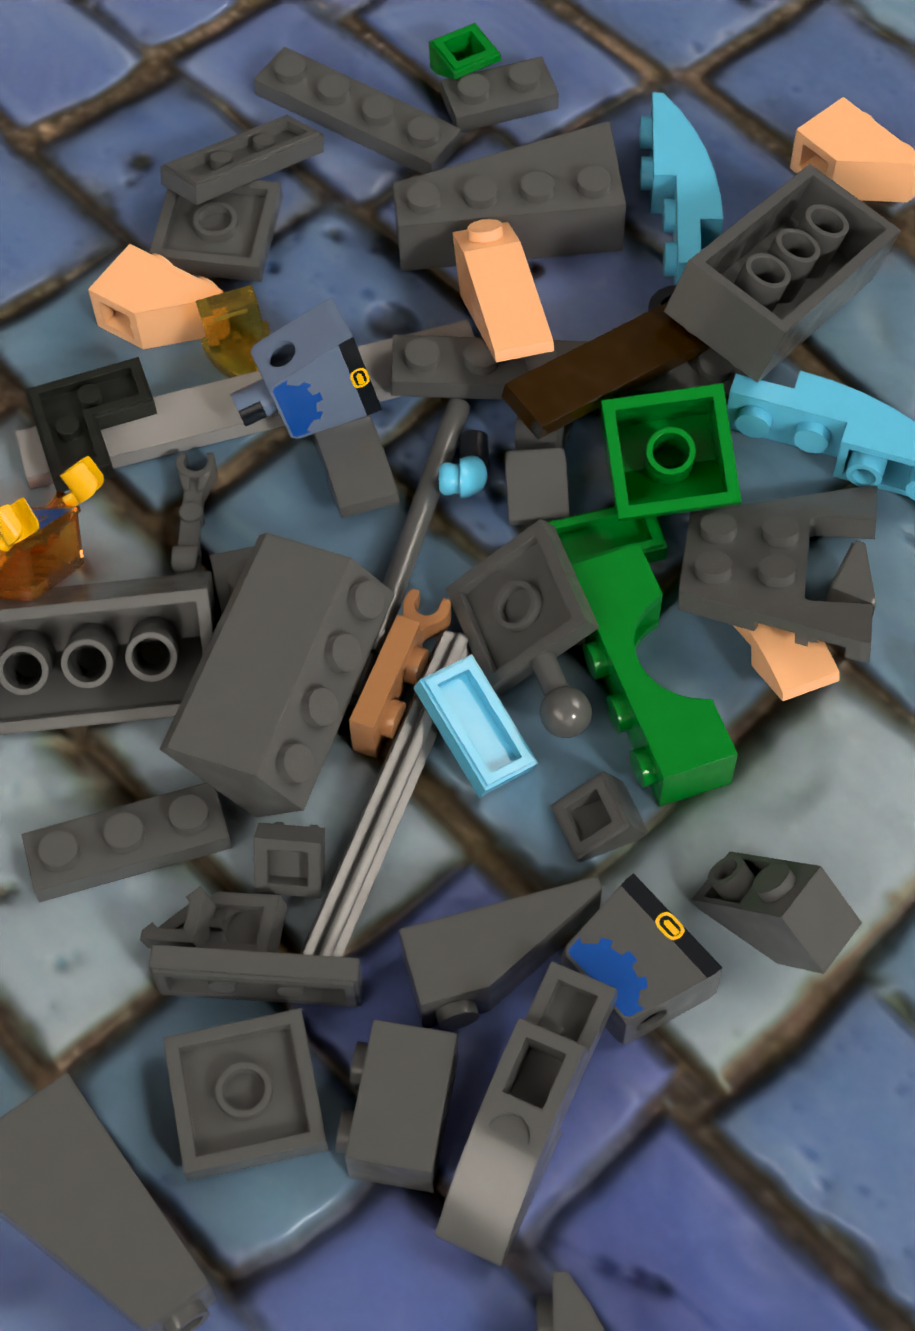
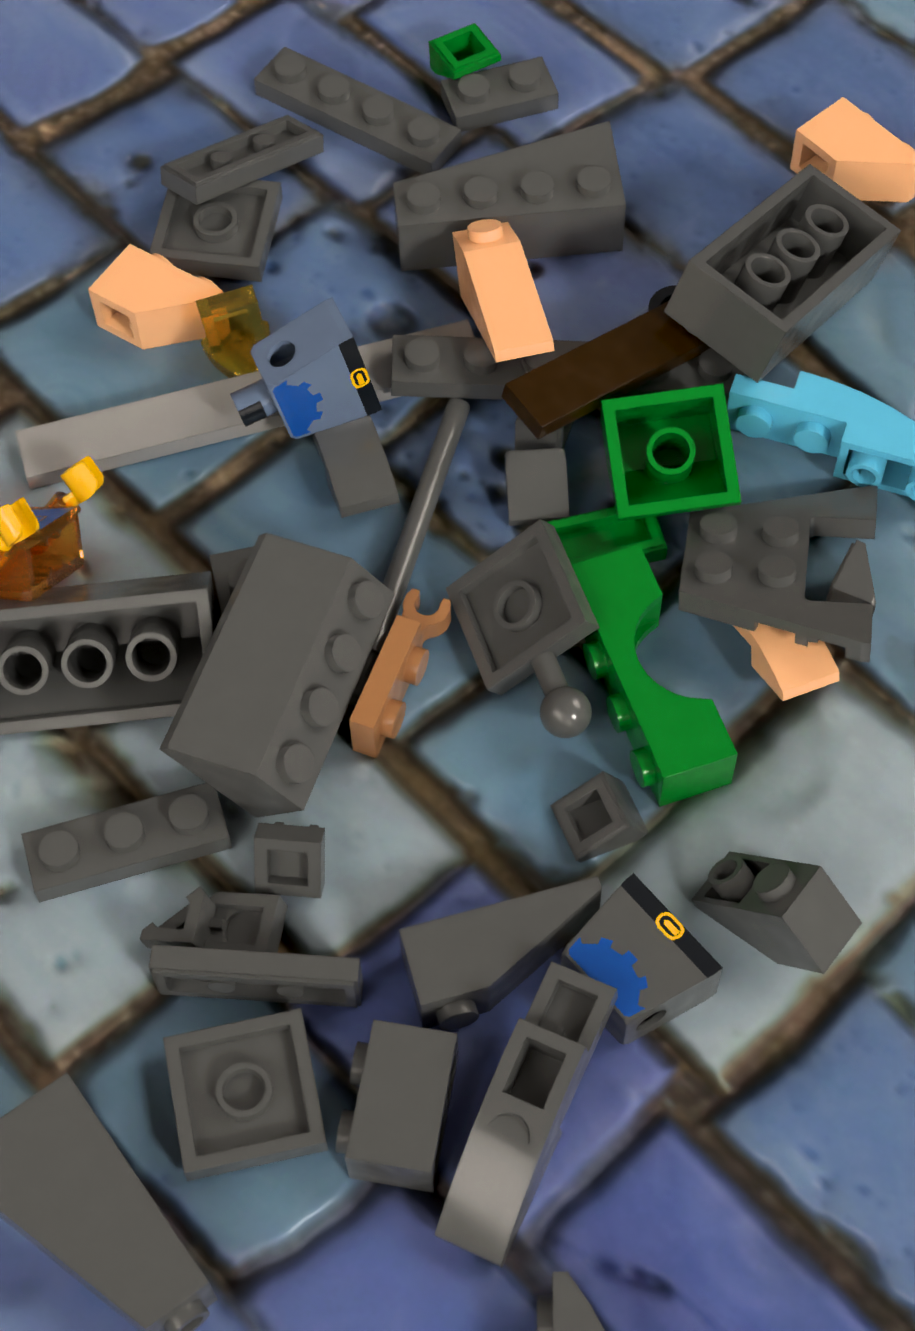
(78, 407): pearl dark grey tile -> none
(196, 488): dark grey piece -> none
(380, 815): axle -> none
(473, 468): medium azure arm -> none
(475, 725): medium azure tile -> none
(679, 183): medium azure slope -> none

